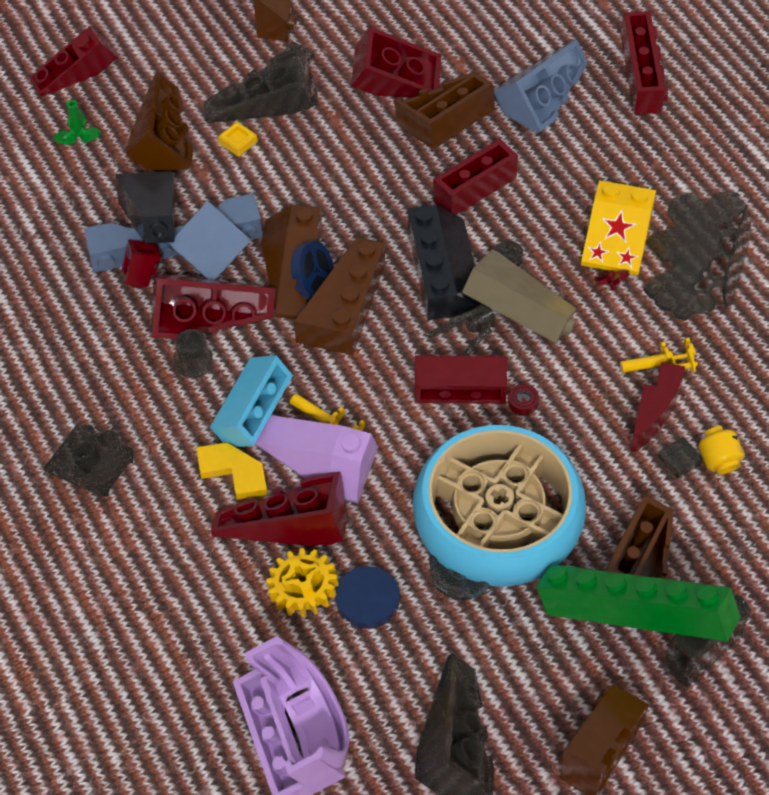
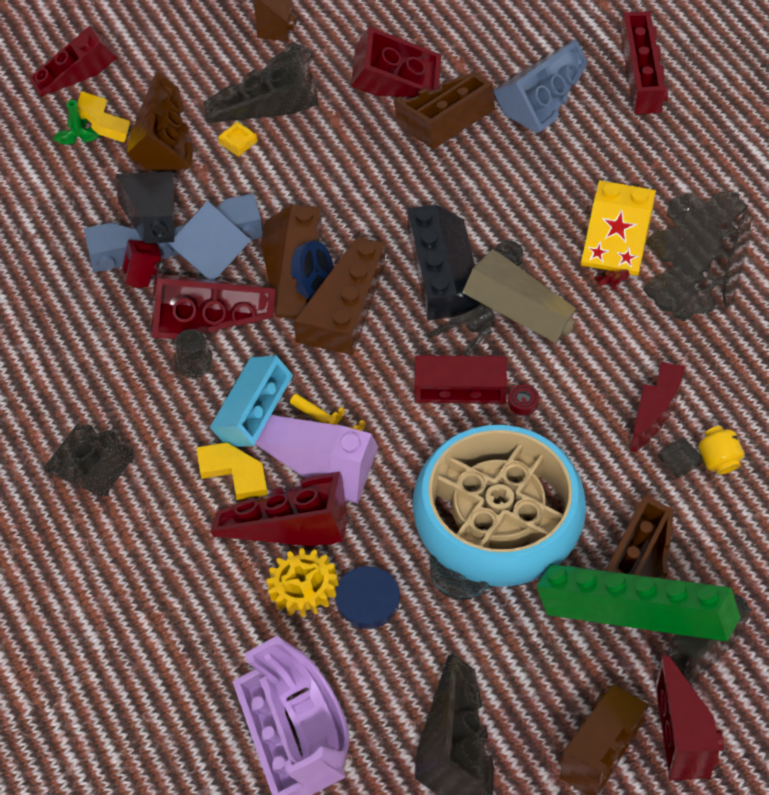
(104, 124): none -> yellow tile
(475, 177): dark red brick -> none
(665, 356): yellow piece -> none
(686, 726): none -> dark red slope

